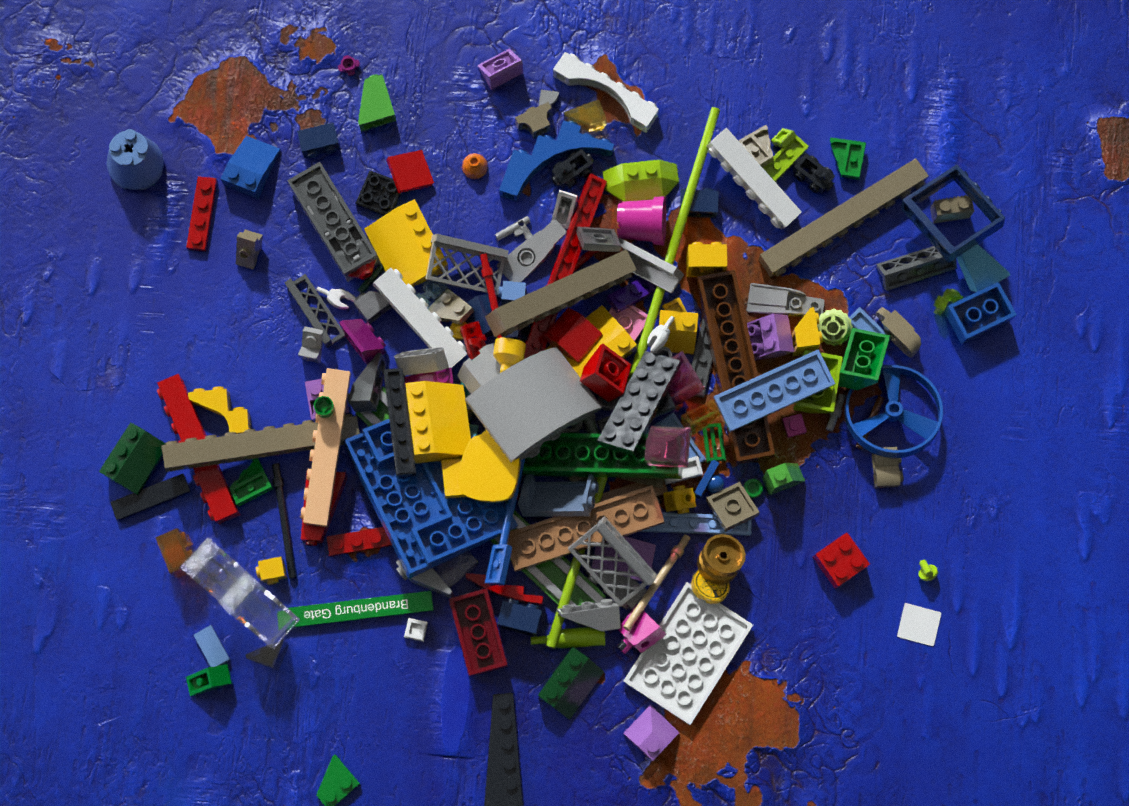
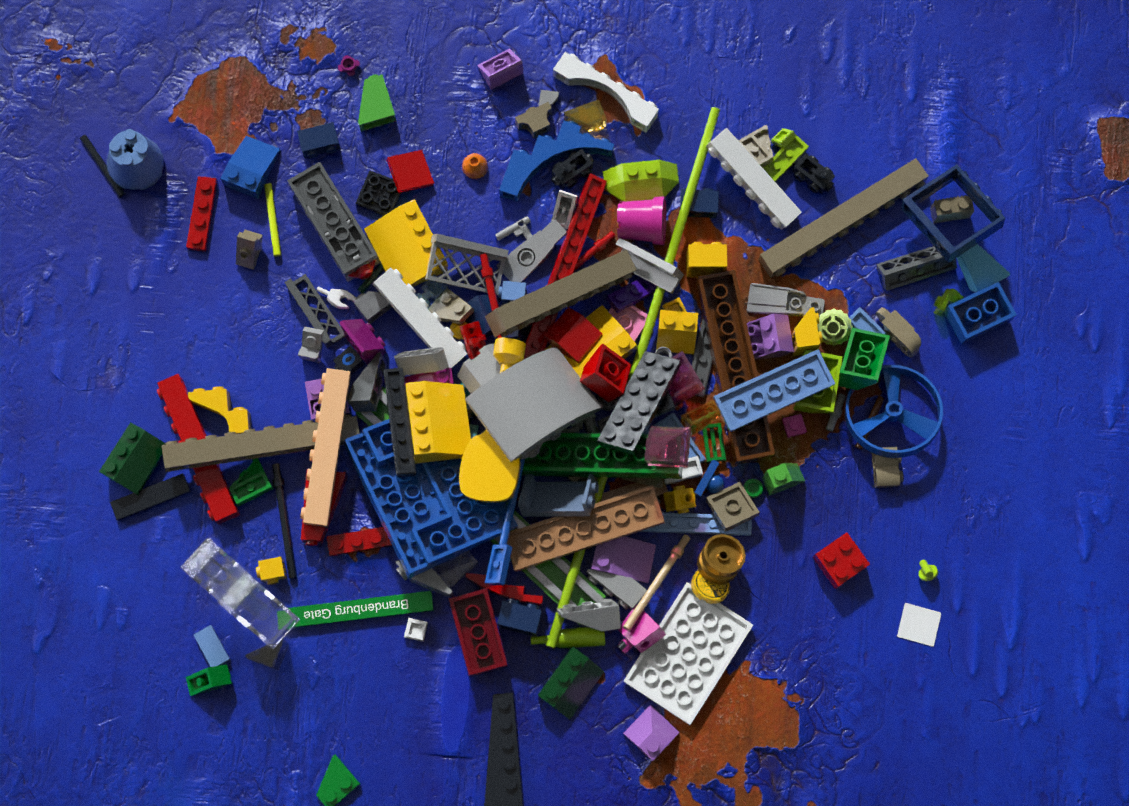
(101, 164): none -> black bar
(175, 550): clear orange brick -> none
(272, 220): none -> neon yellow bar
(324, 403): green wheel -> none
(348, 361): none -> black brick
(450, 475): yellow tile -> none
(598, 239): flat silver tile -> none
(627, 553): light grey fence -> none
(659, 336): white hand -> none
(848, 156): green wing -> none

